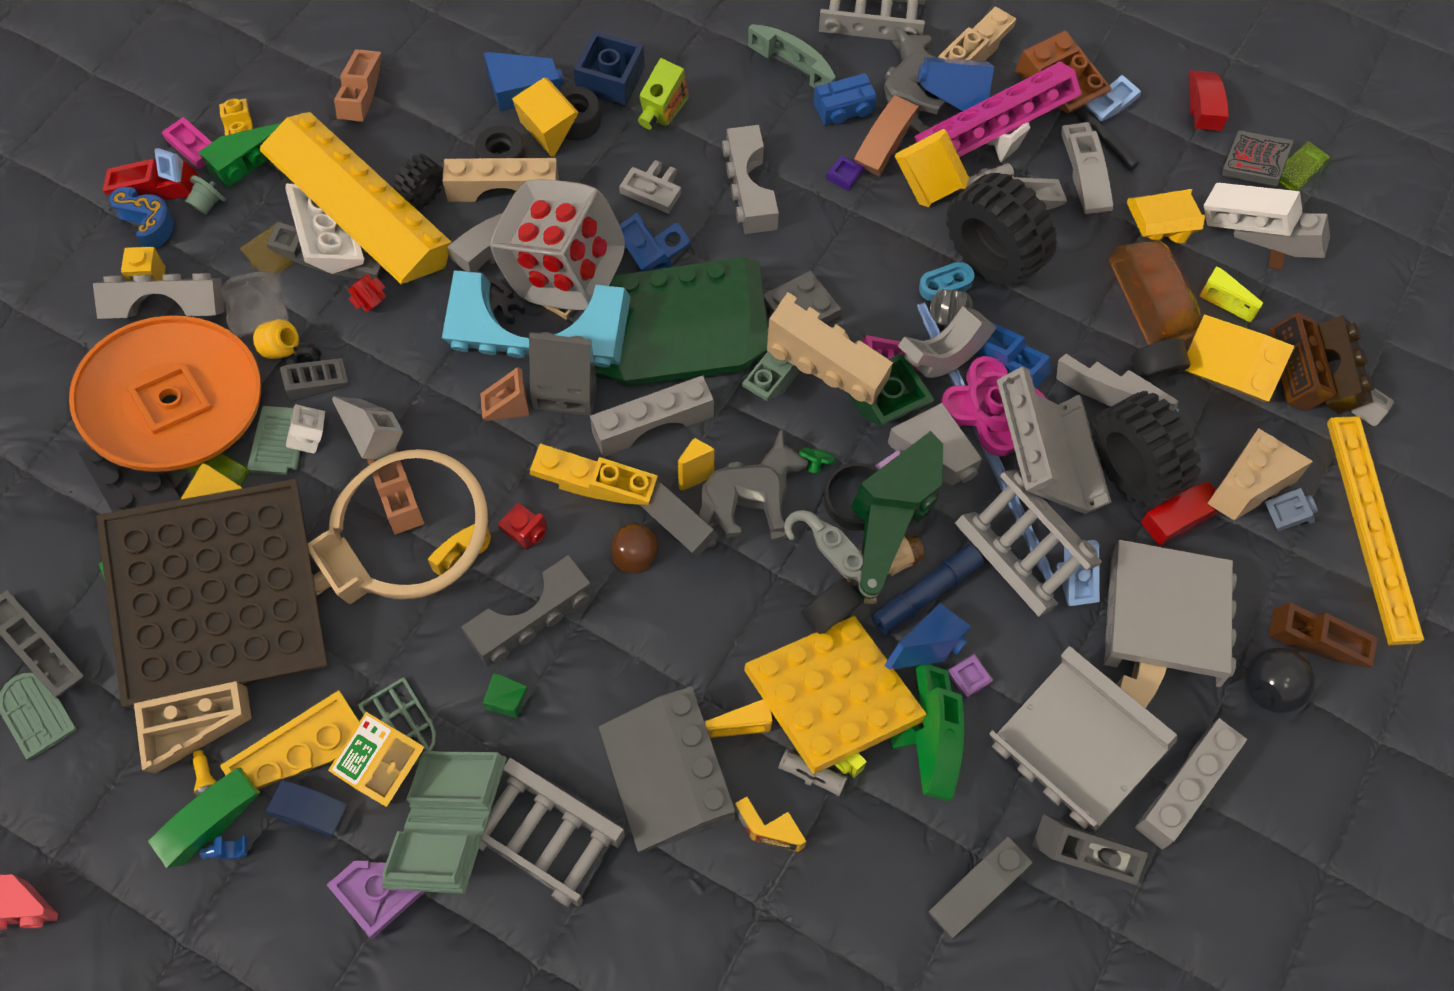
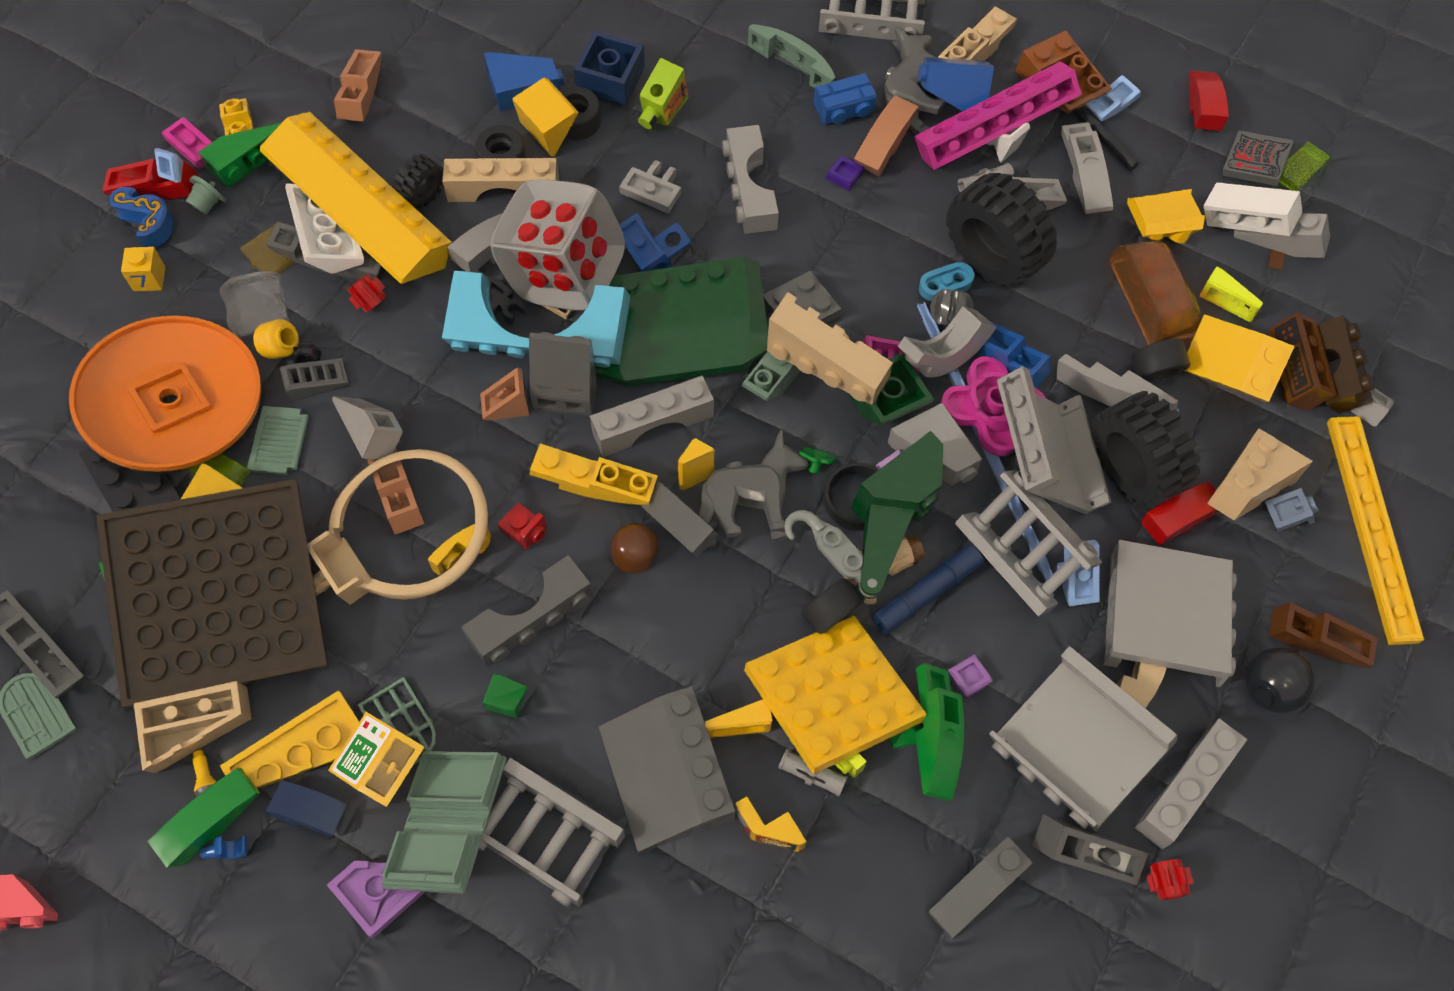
(123, 298): light grey arch -> none
(305, 429): white slope -> none
(931, 640): blue slope -> none
(932, 168): yellow slope -> none
(1170, 879): none -> red gear

